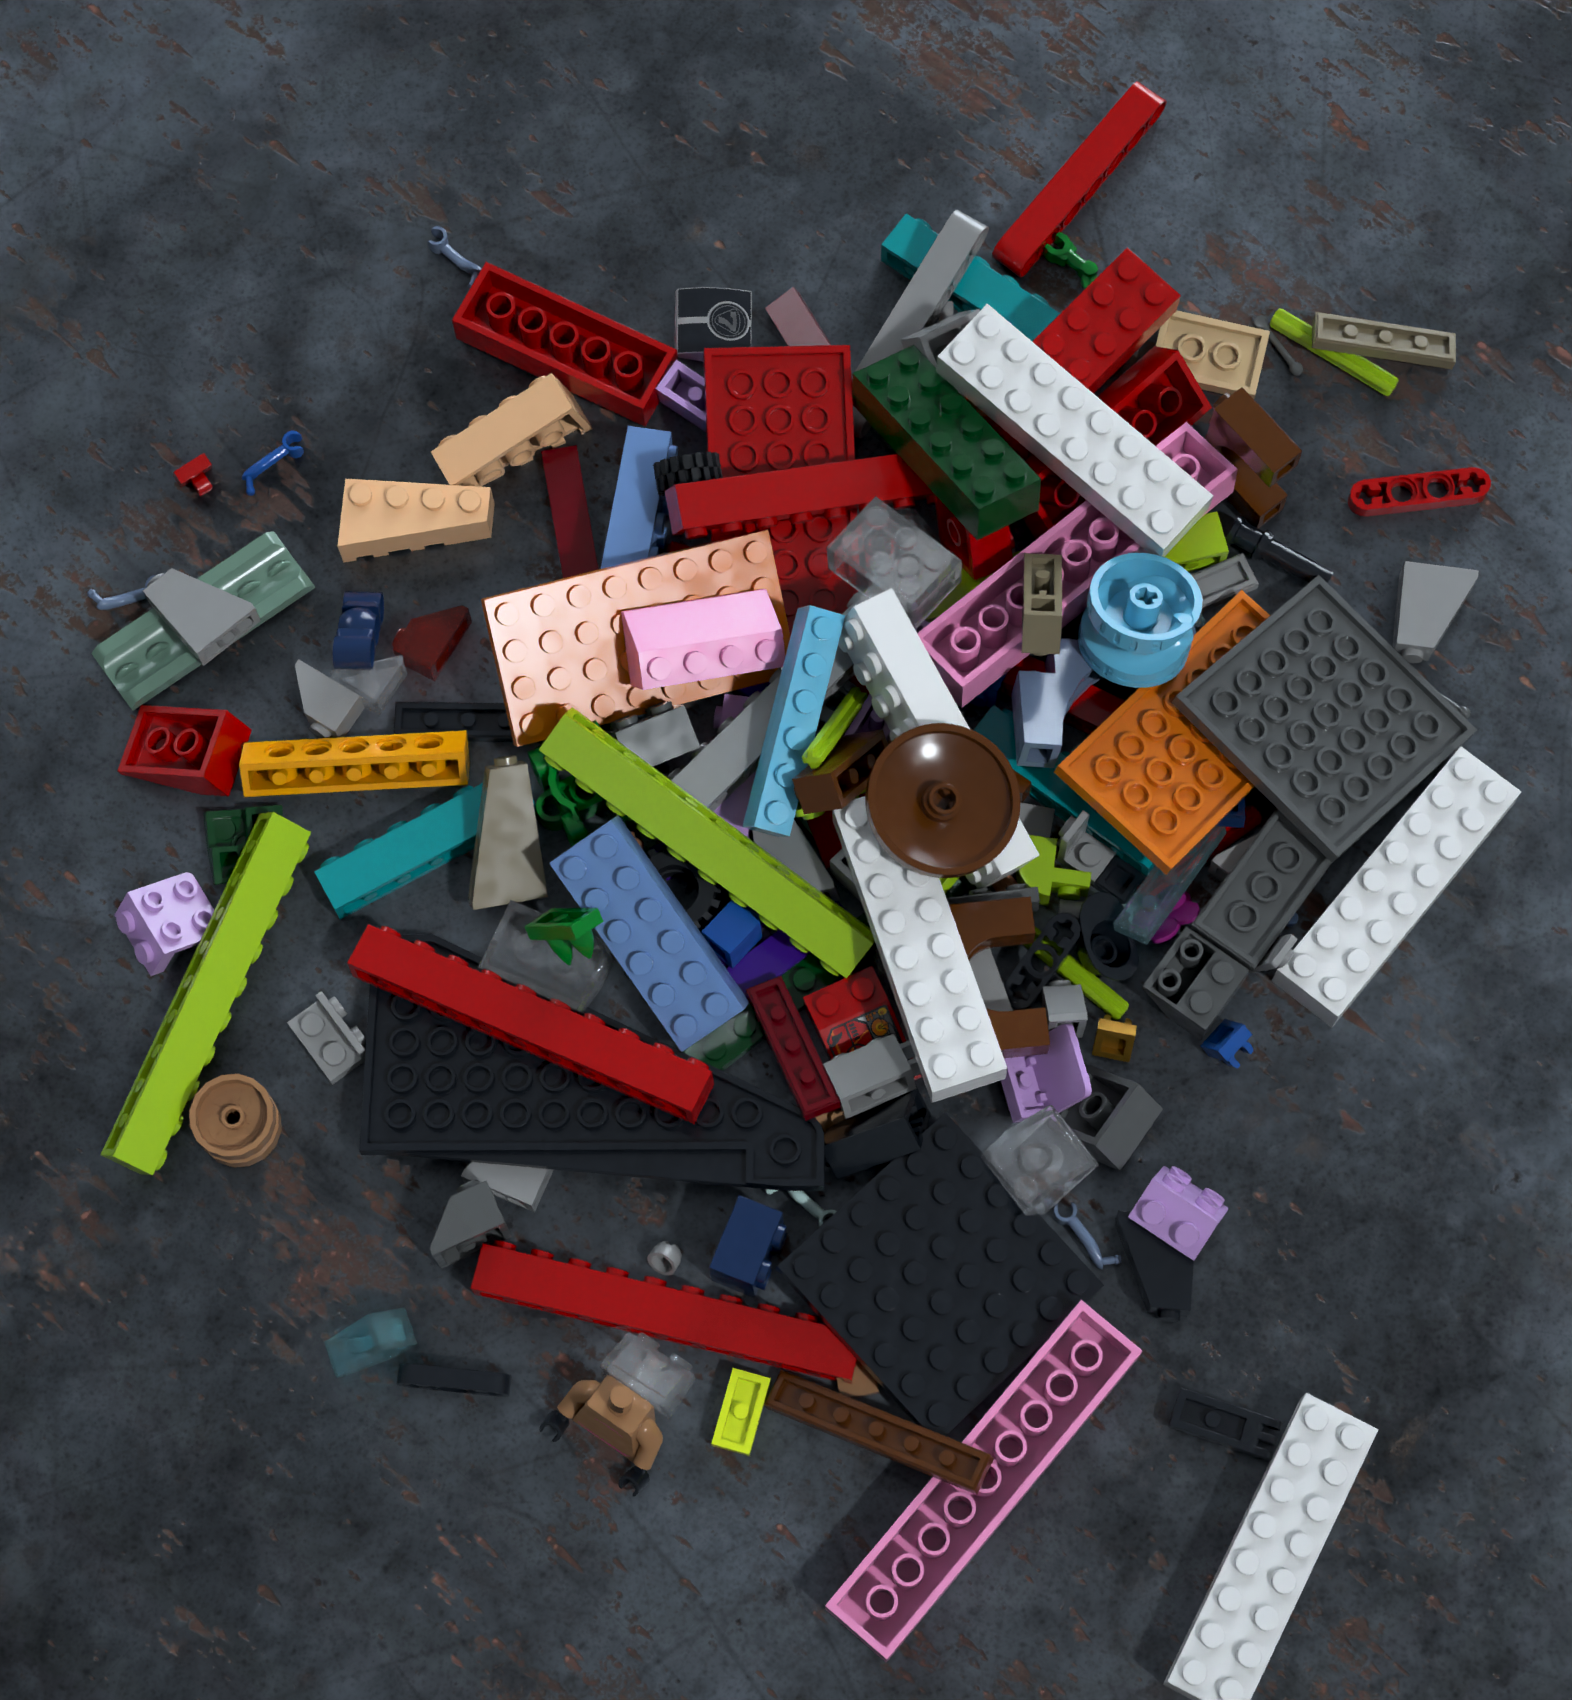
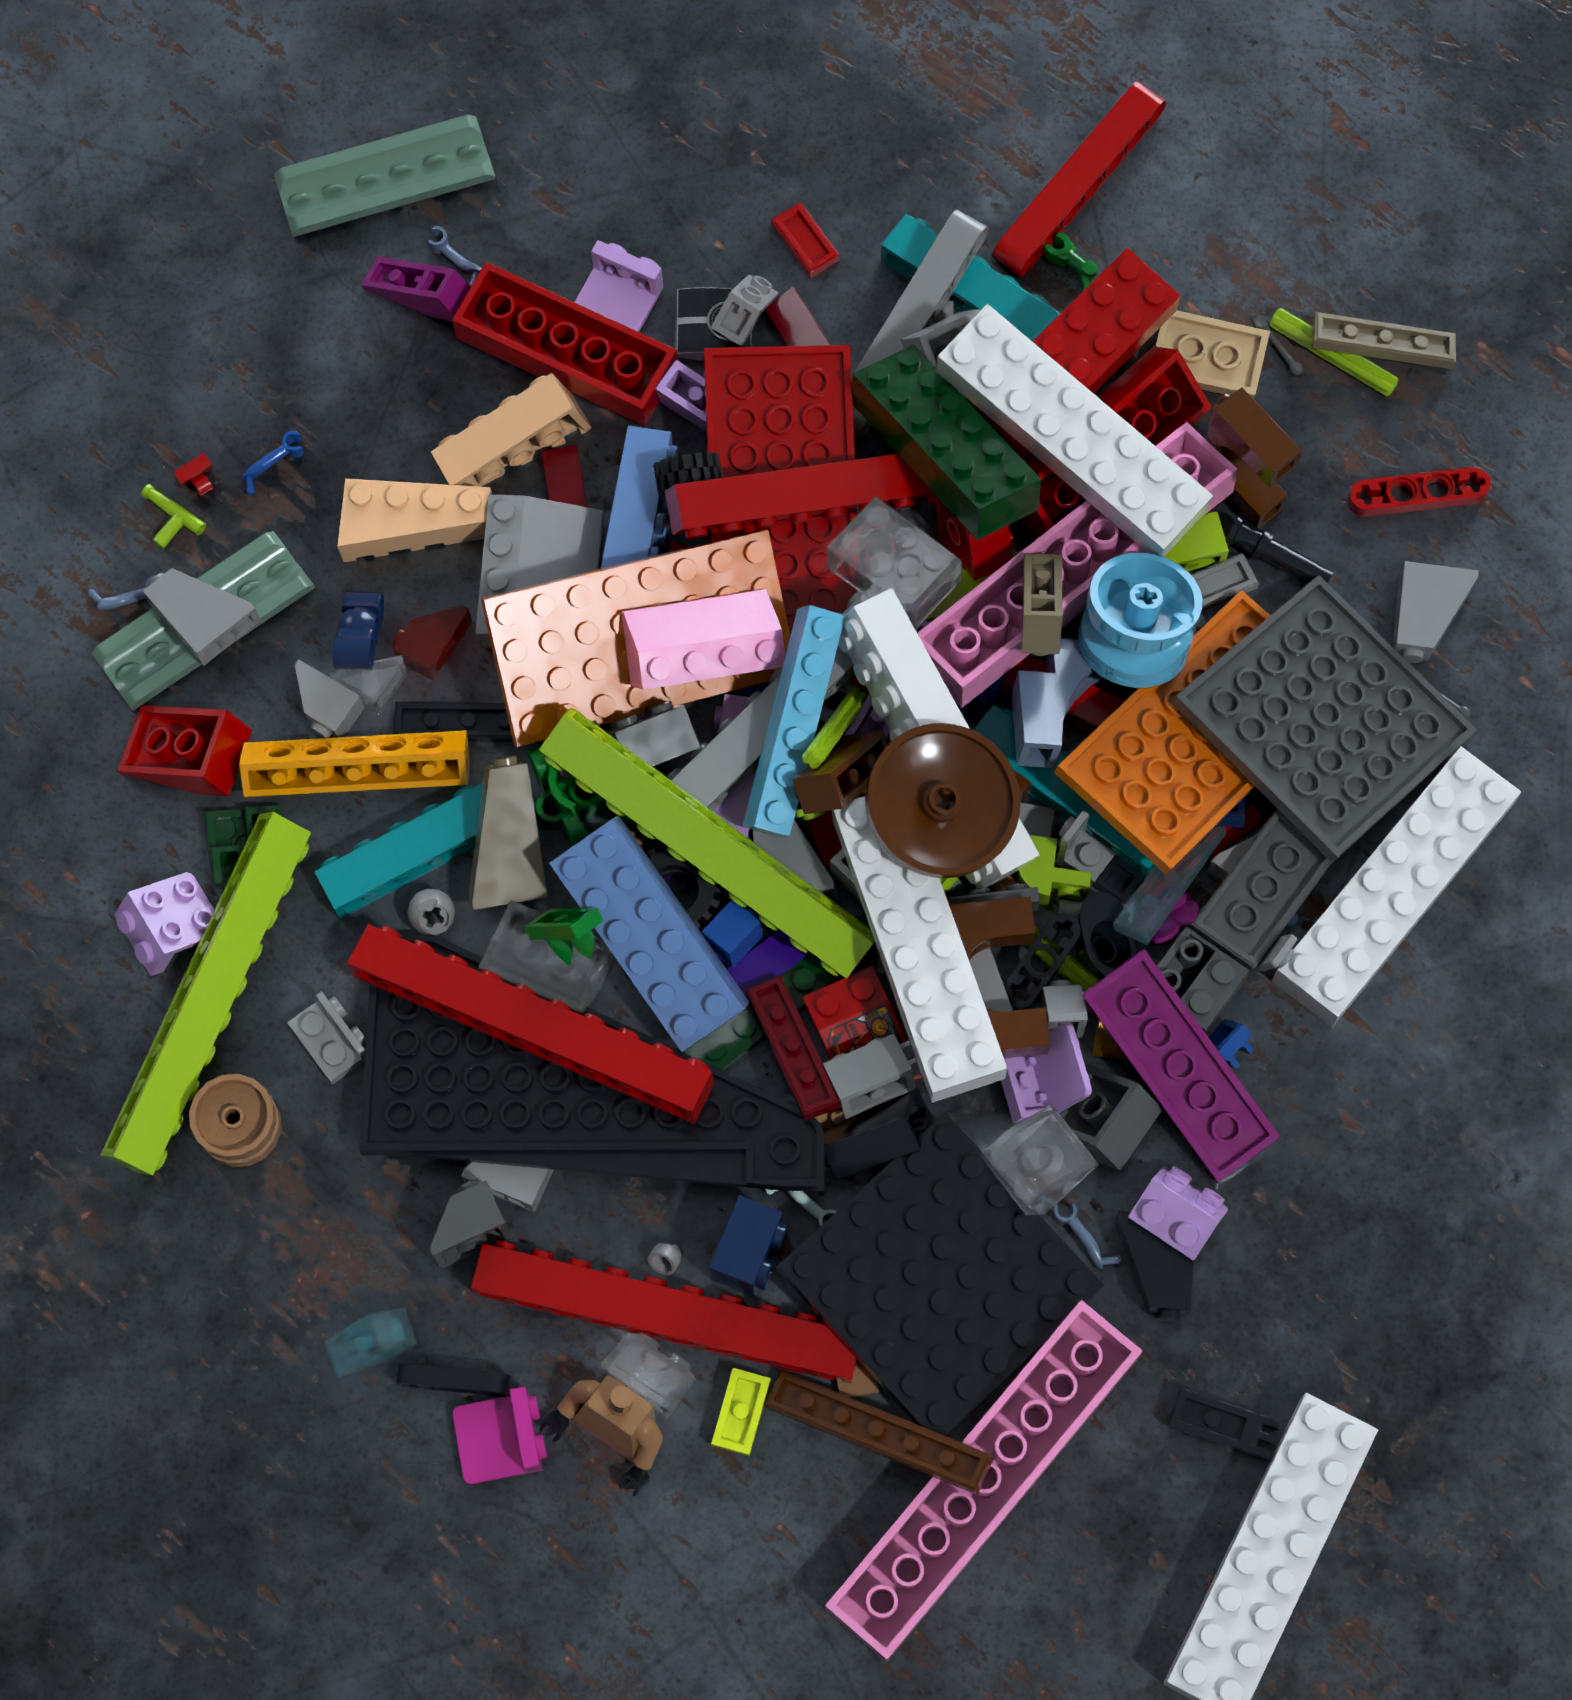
(179, 517): none -> lime piece
(383, 174): none -> sand green plate
(418, 286): none -> magenta slope
(427, 901): none -> light grey piece
(499, 1437): none -> dark pink bracket
(534, 544): none -> light grey slope
(621, 285): none -> lavender bracket
(743, 308): none -> light grey bracket
(805, 240): none -> red tile
(1180, 1065): none -> magenta plate

